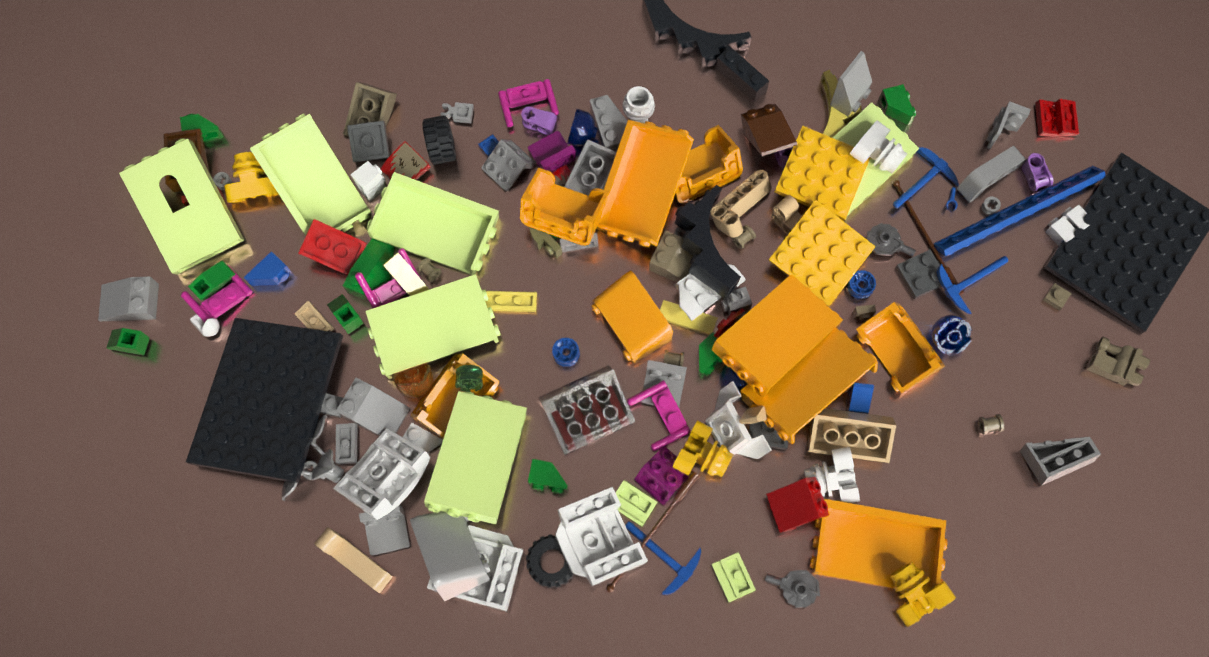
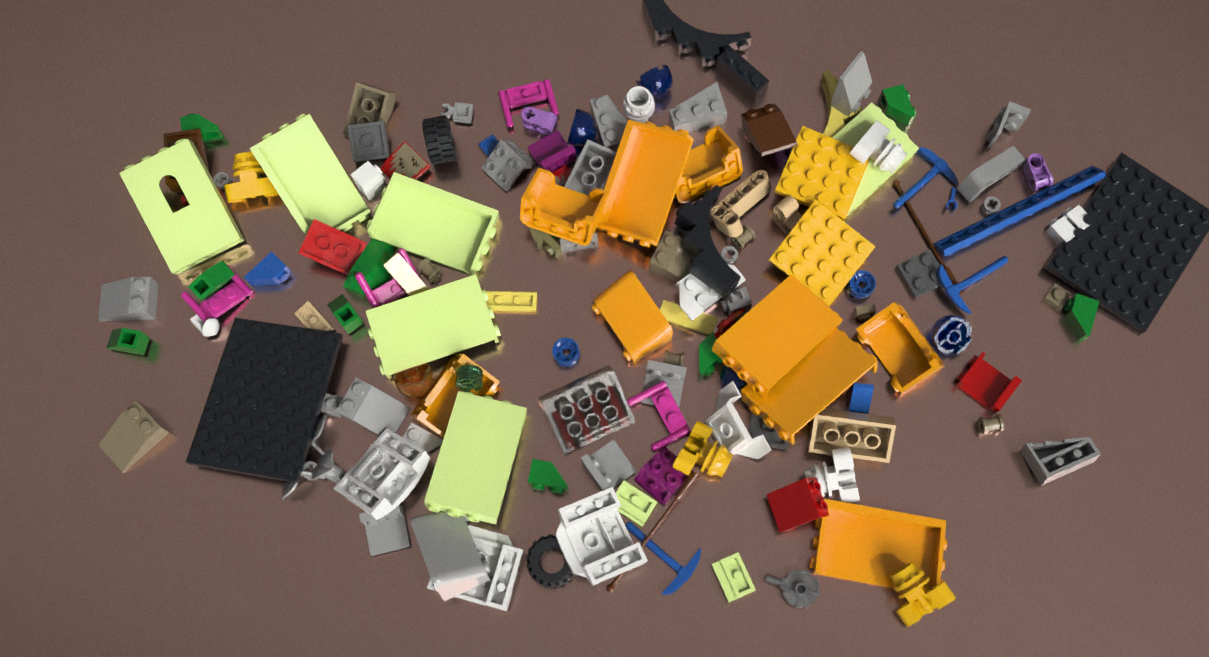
(132, 436): none -> dark tan slope
(346, 443): light grey plate -> none
(353, 559): tan beam -> none
(608, 466): none -> light grey bracket
(657, 81): none -> clear blue cylinder
(700, 111): none -> light grey wedge
(732, 250): none -> light grey bush
(753, 415): tan slope -> none
(887, 240): flat silver piece -> none
(986, 384): none -> red panel
(1057, 118): red slope -> none
(1081, 314): none -> green slope
(1122, 367): dark tan hips -> none

